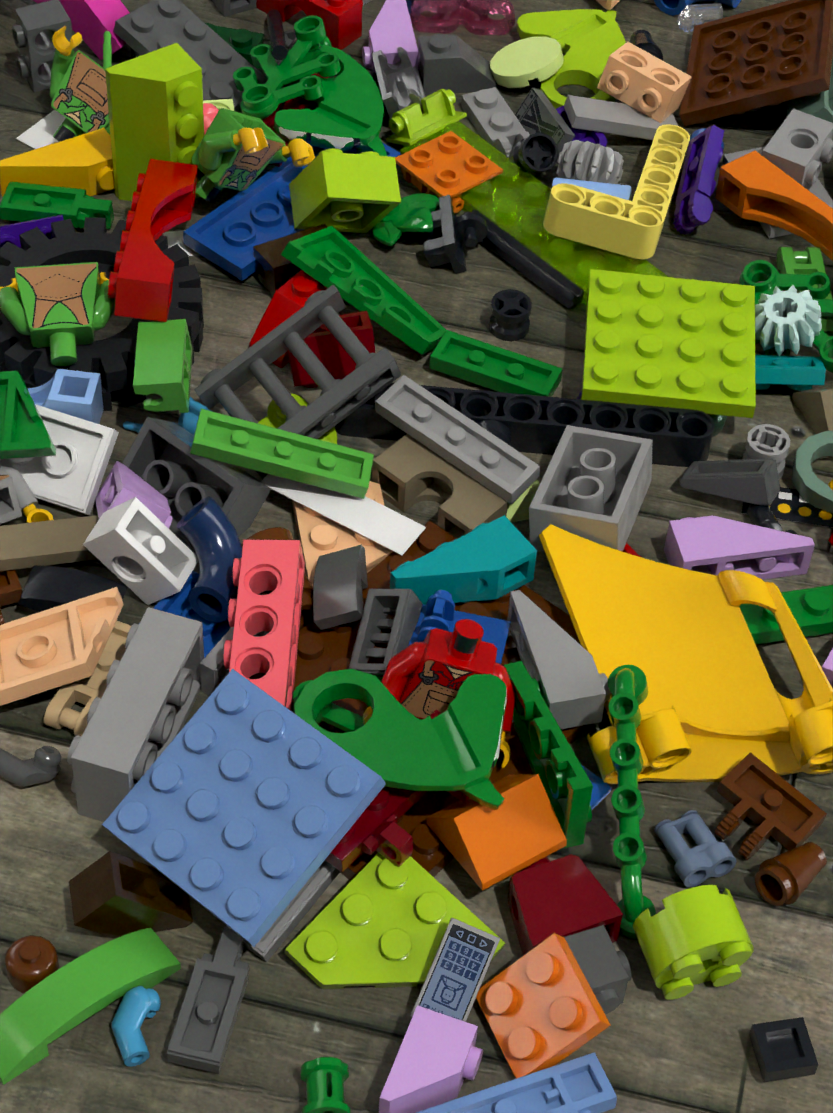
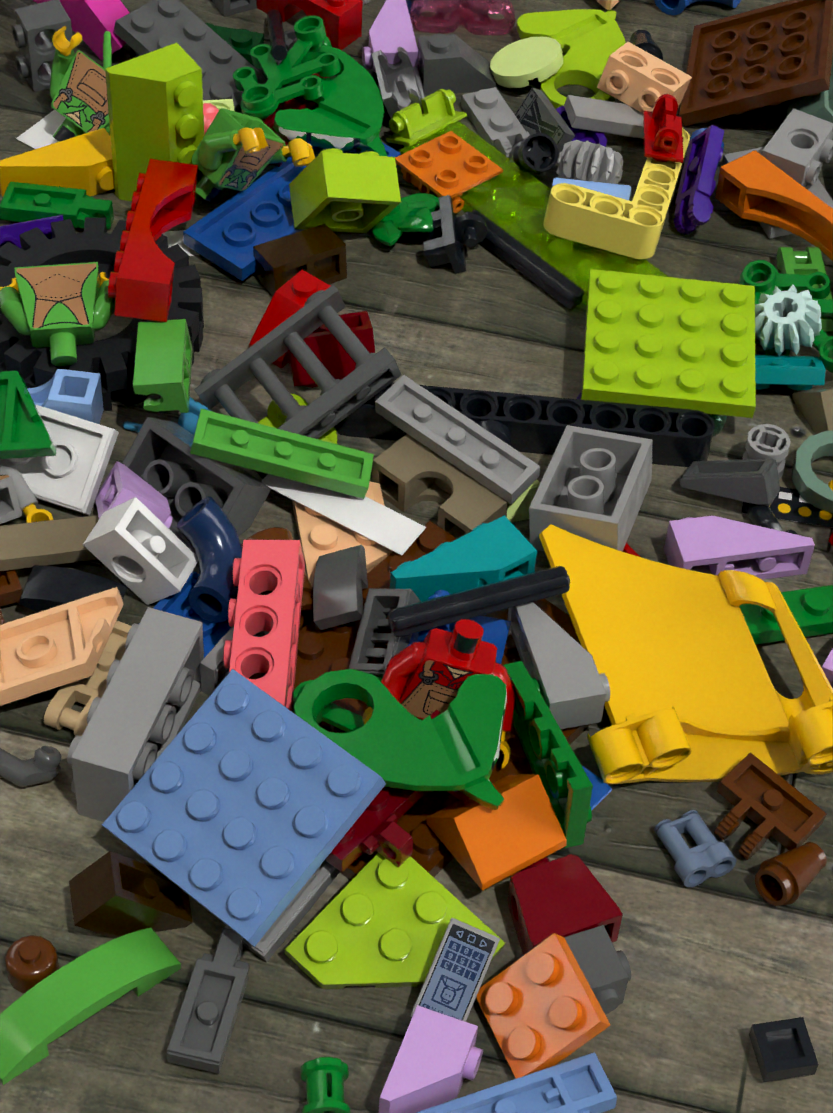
(134, 1008): dark azure arm -> none
(336, 261): green wing -> none
(479, 601): none -> black axle
(493, 366): green plate -> none
(510, 315): black wheel -> none
(627, 691): green bar -> none
(663, 131): none -> red hinge
(694, 940): lime brick -> none
(698, 14): clear arm -> none

